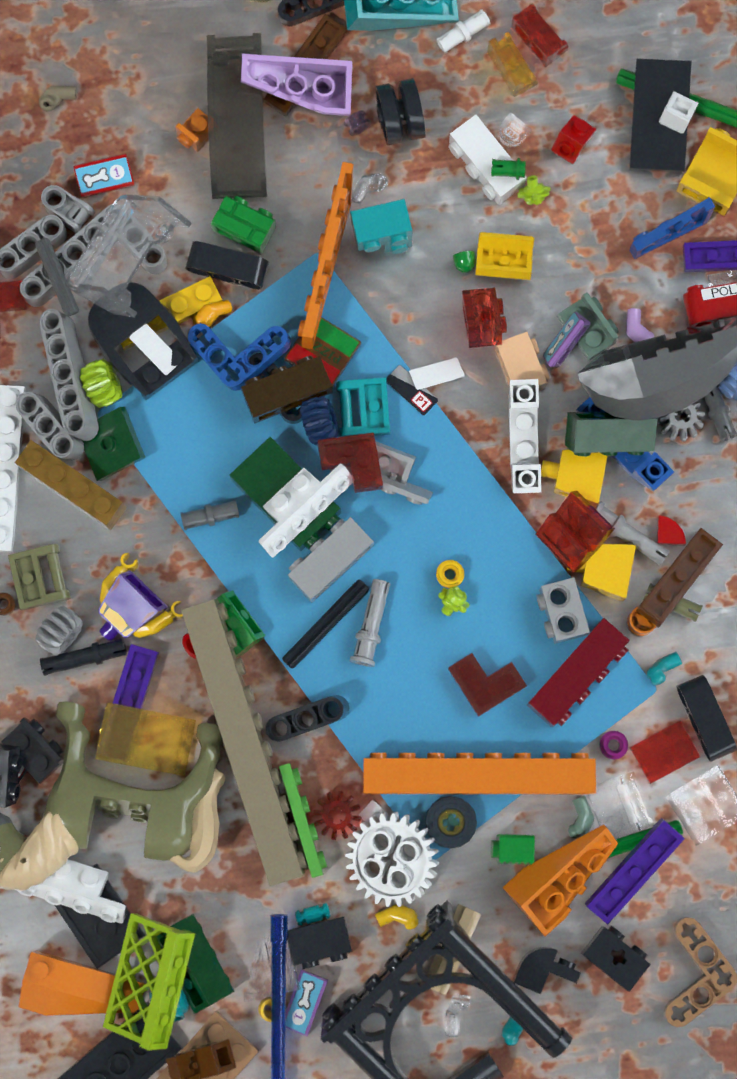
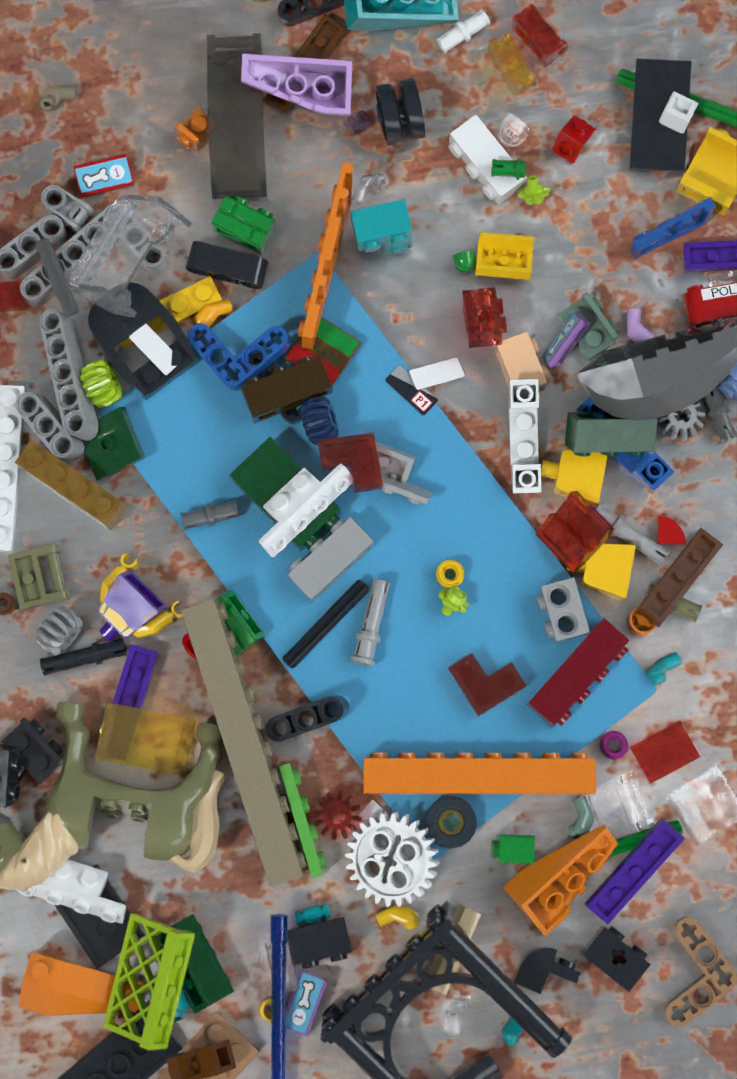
(372, 406): teal plate -> none
(706, 718): black beam -> none

